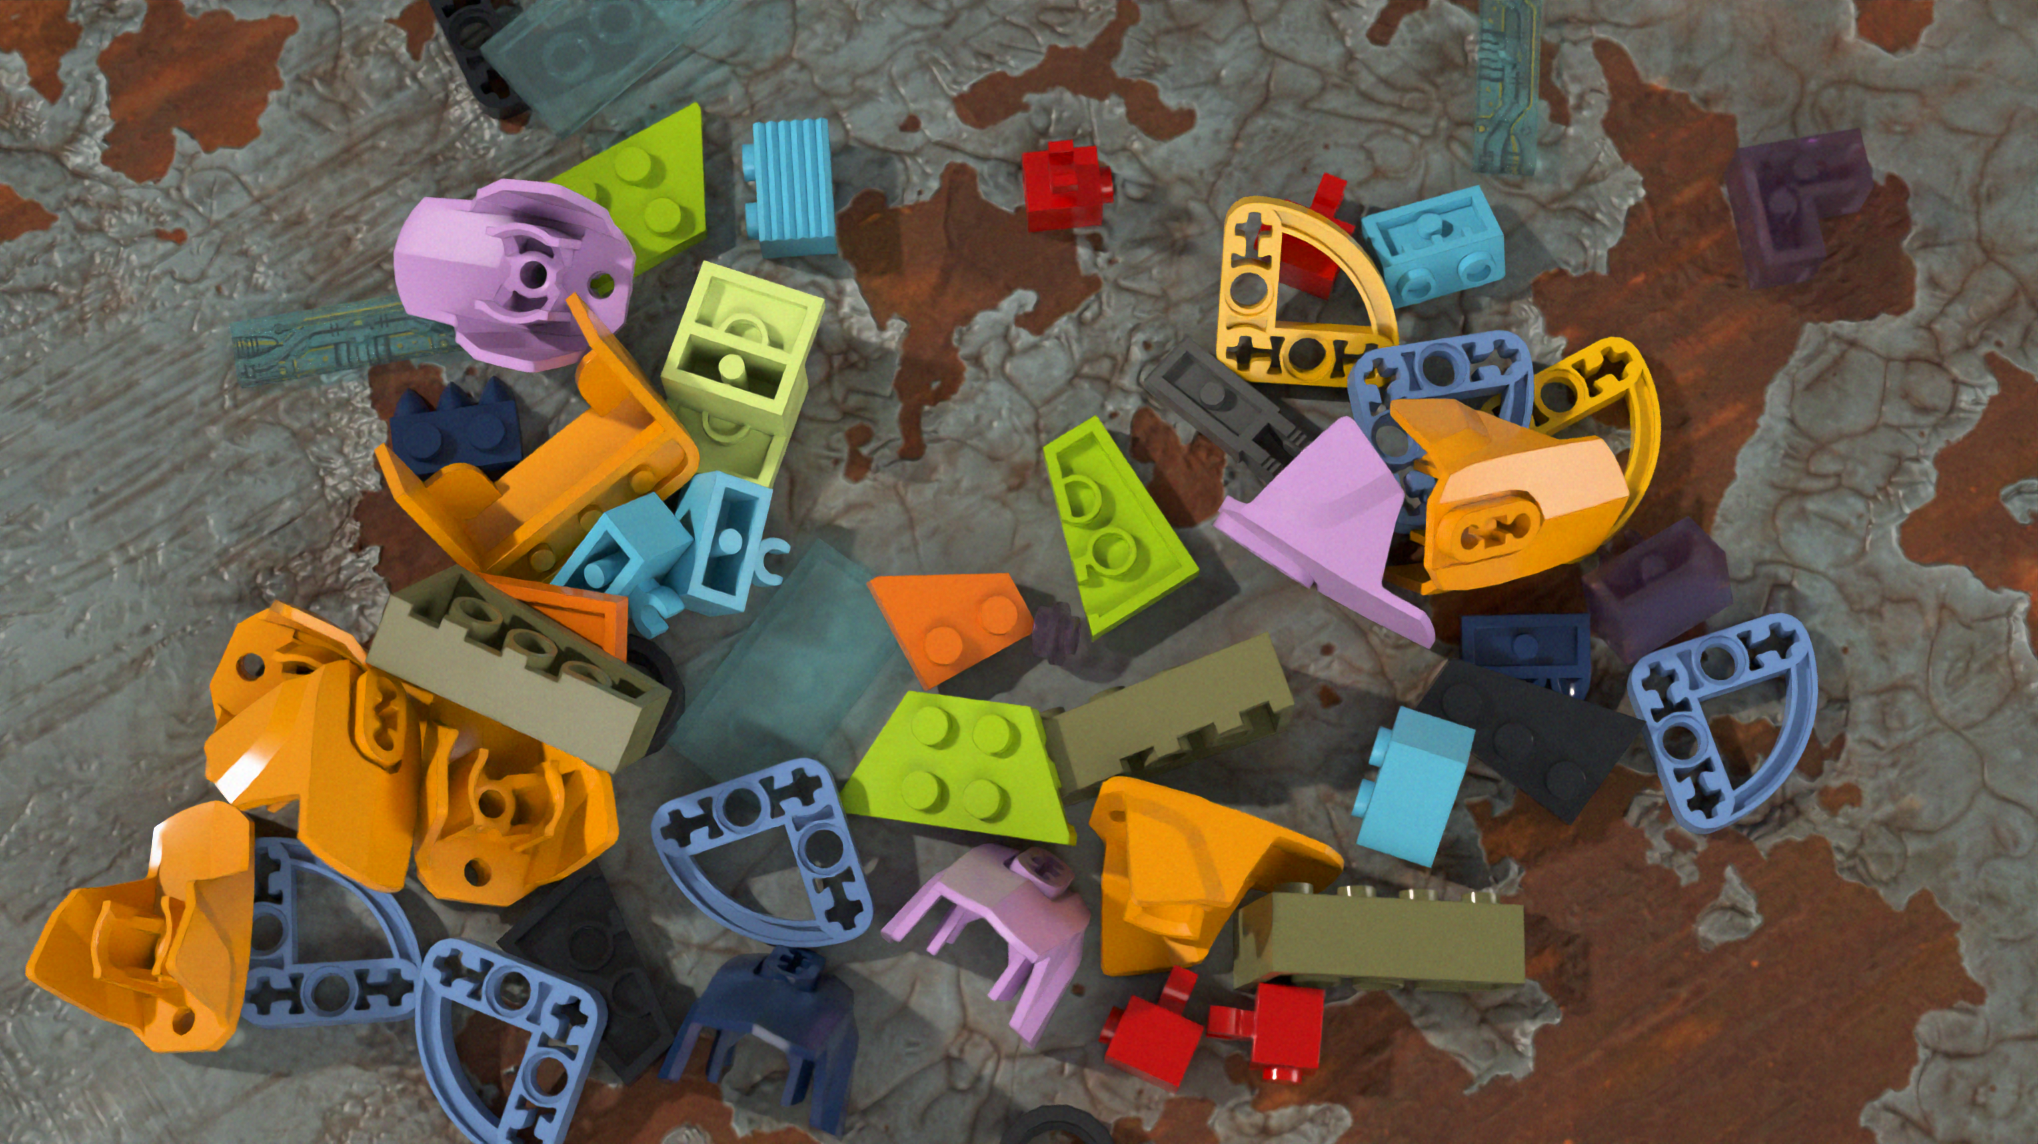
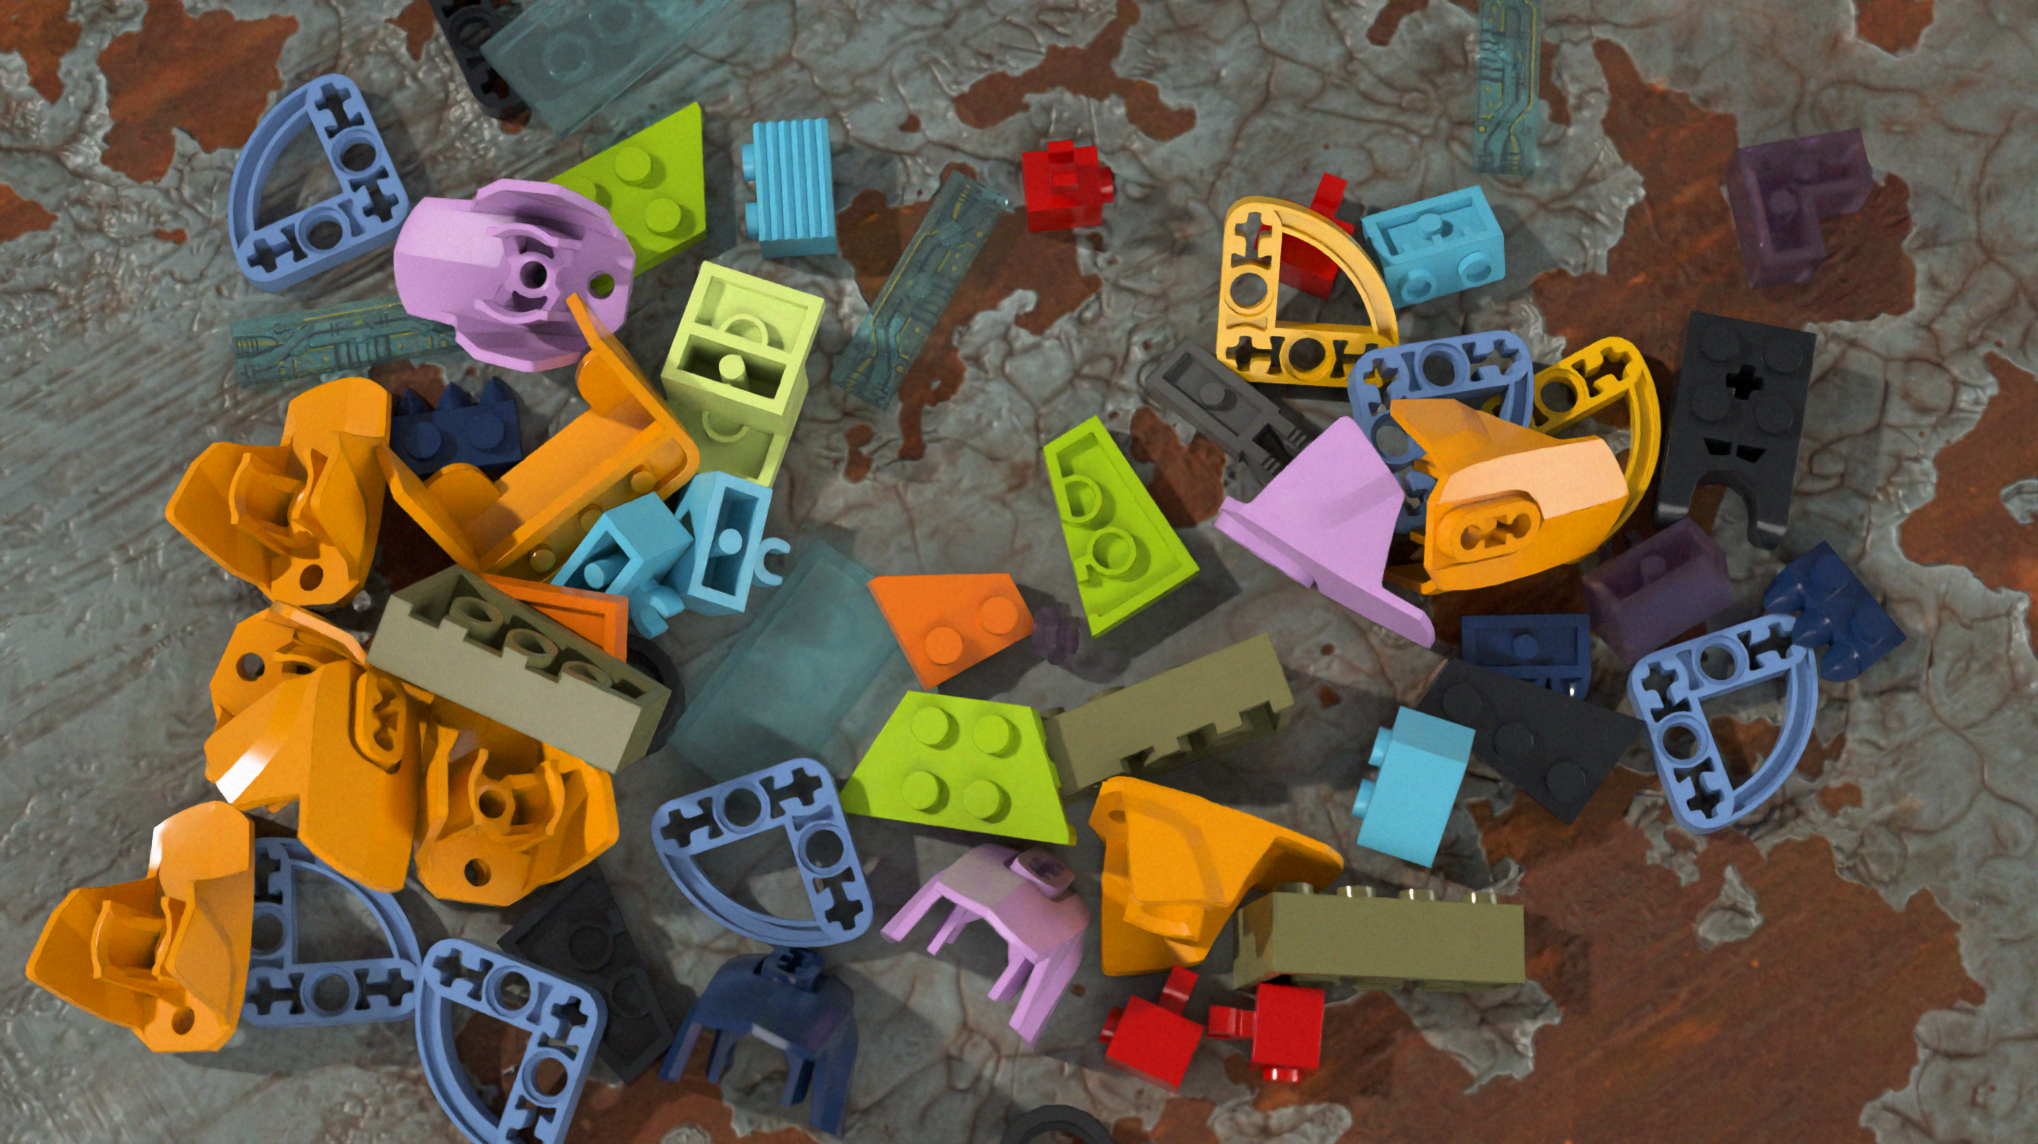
(297, 513): none -> light orange piece
(348, 209): none -> medium blue beam
(919, 290): none -> clear light blue tile
(1732, 440): none -> black brick
(1834, 613): none -> dark blue plate

